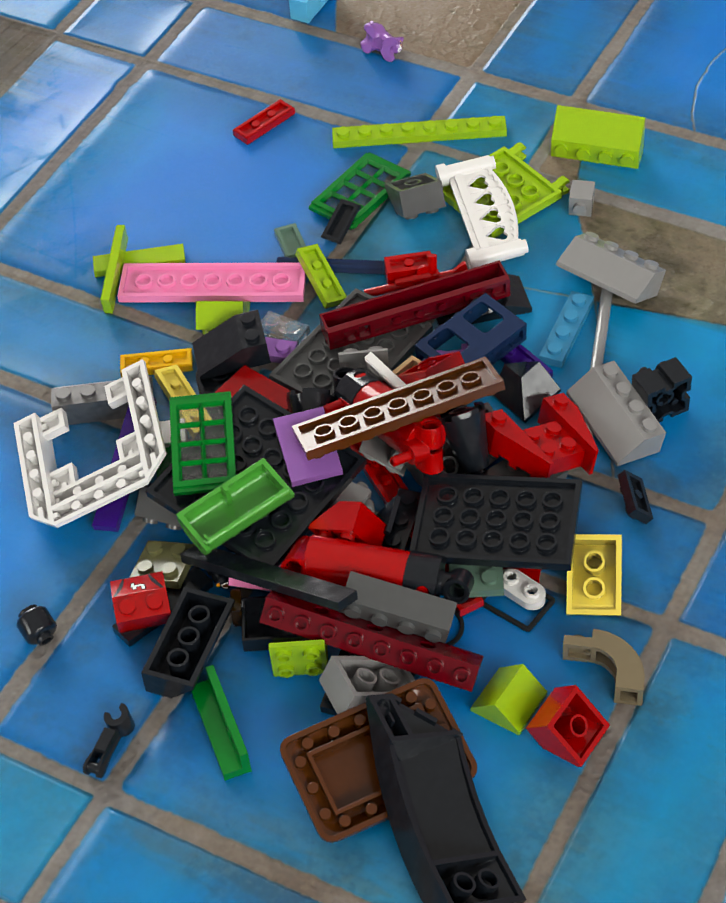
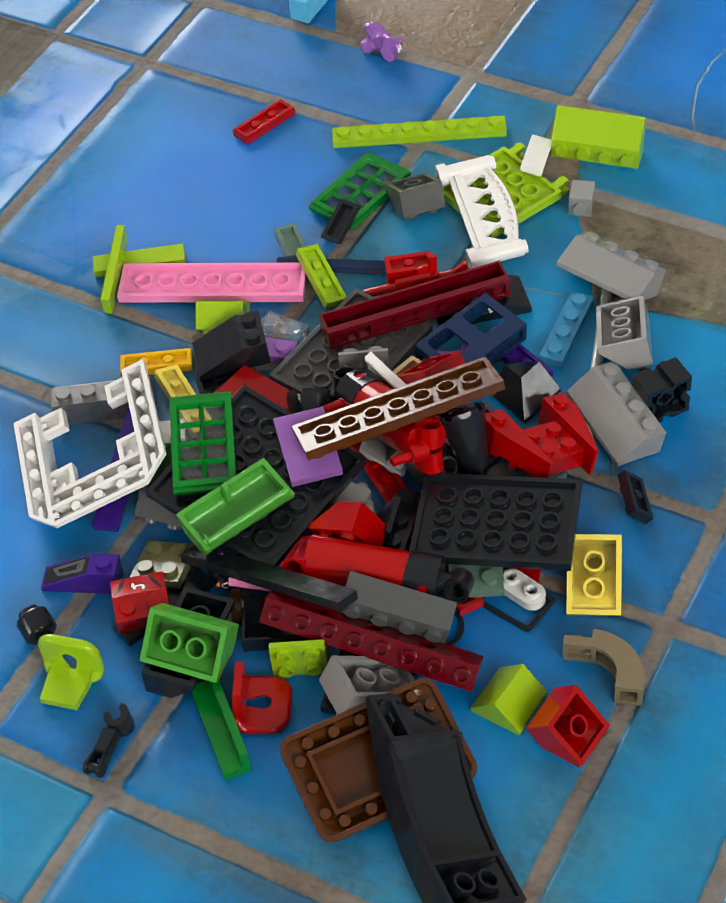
(64, 684): none -> lime piece
(84, 574): none -> dark purple slope
(188, 642): none -> bright green slope
(257, 720): none -> red piece
(536, 155): none -> white tile
(625, 333): none -> light grey slope

